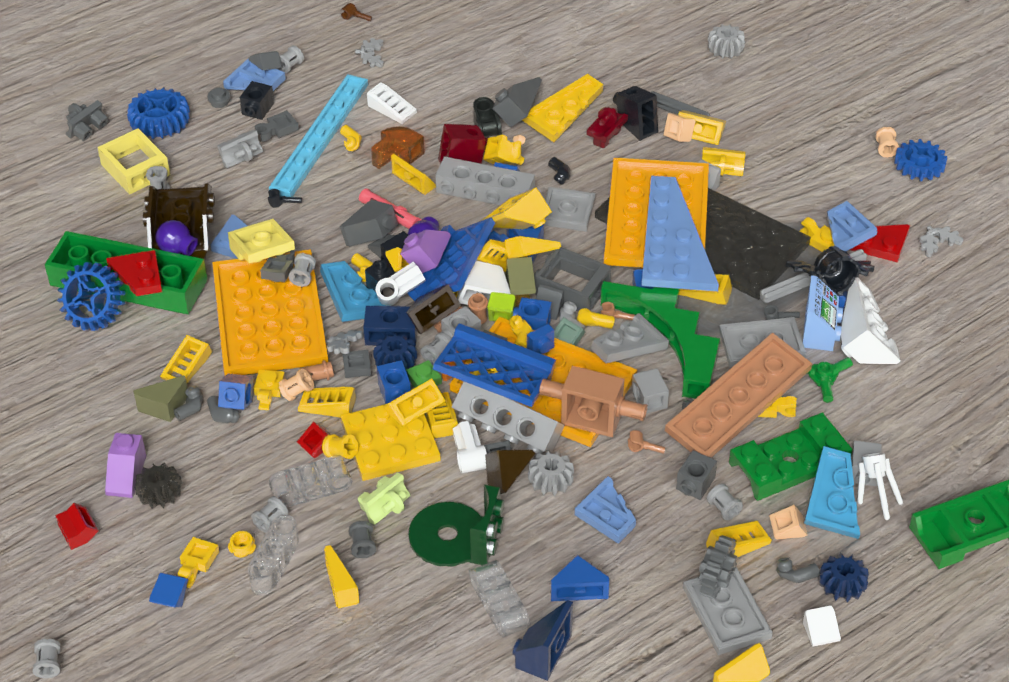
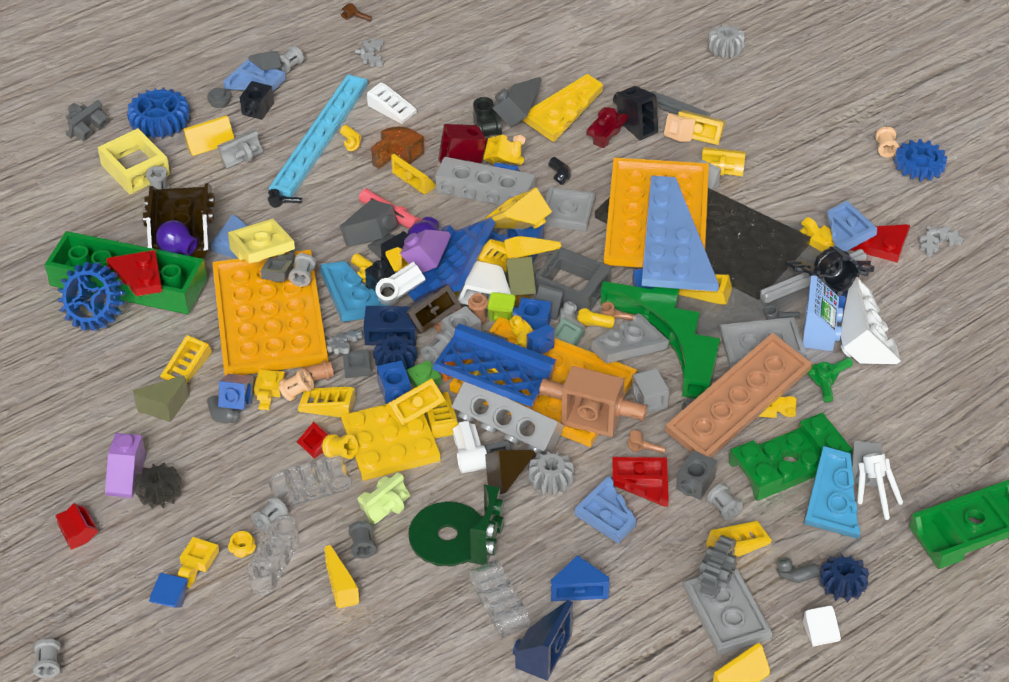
(193, 403): dark grey arm -> none
(208, 135): none -> yellow slope
(278, 125): dark grey plate -> none
(642, 477): none -> red wing
(788, 523): light nougat slope -> none

